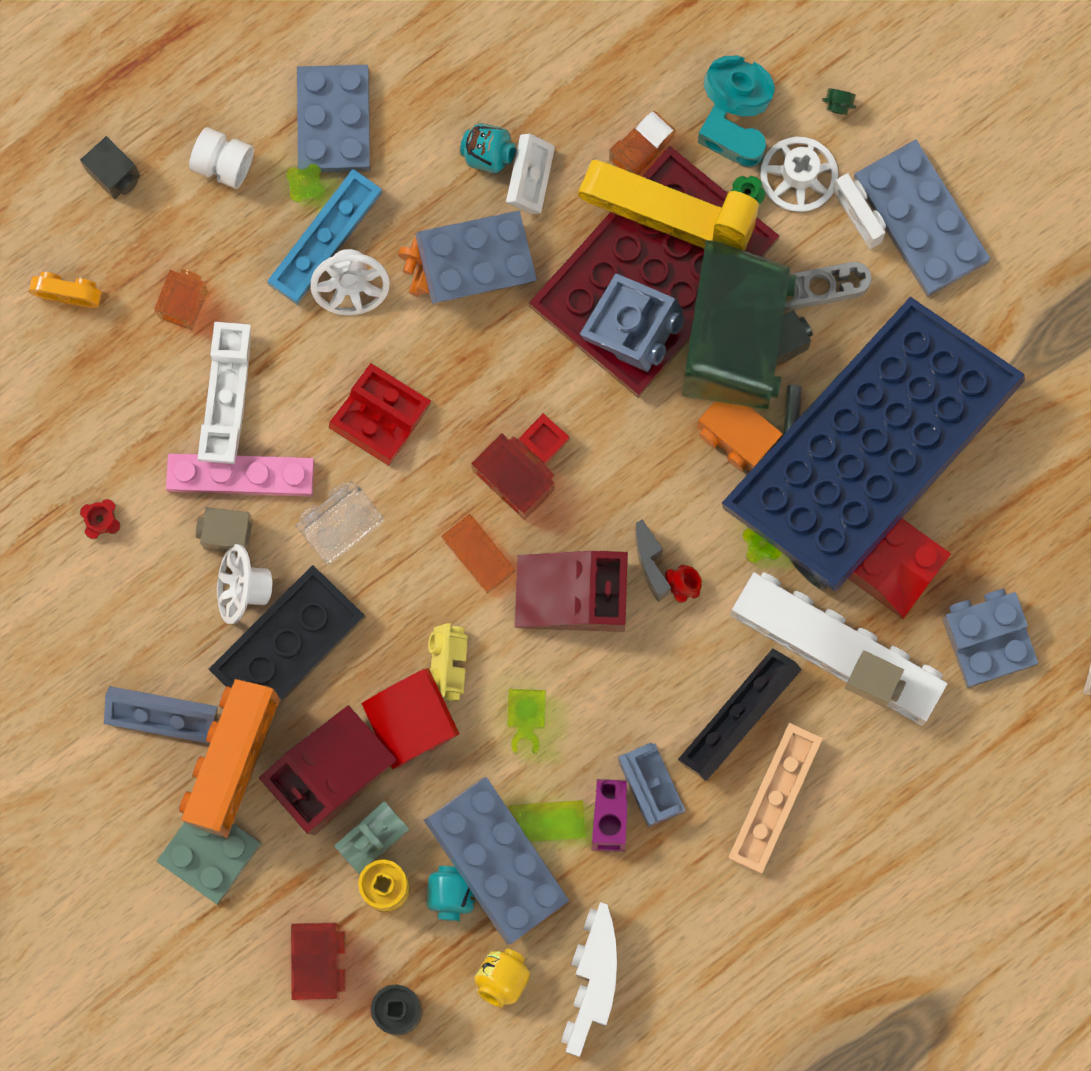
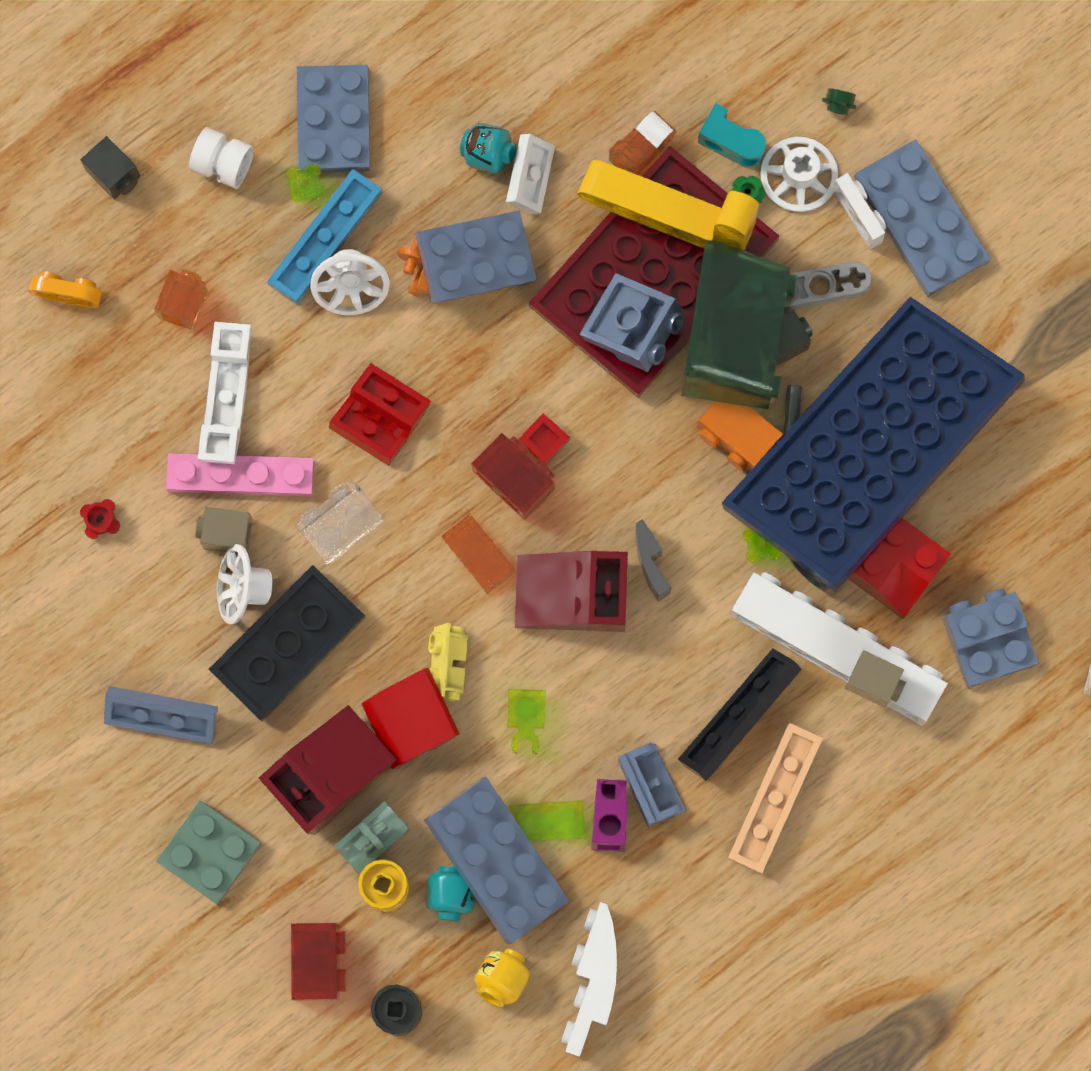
(230, 757): orange slope -> none
(684, 583): red plate -> none
(739, 86): teal tile -> none

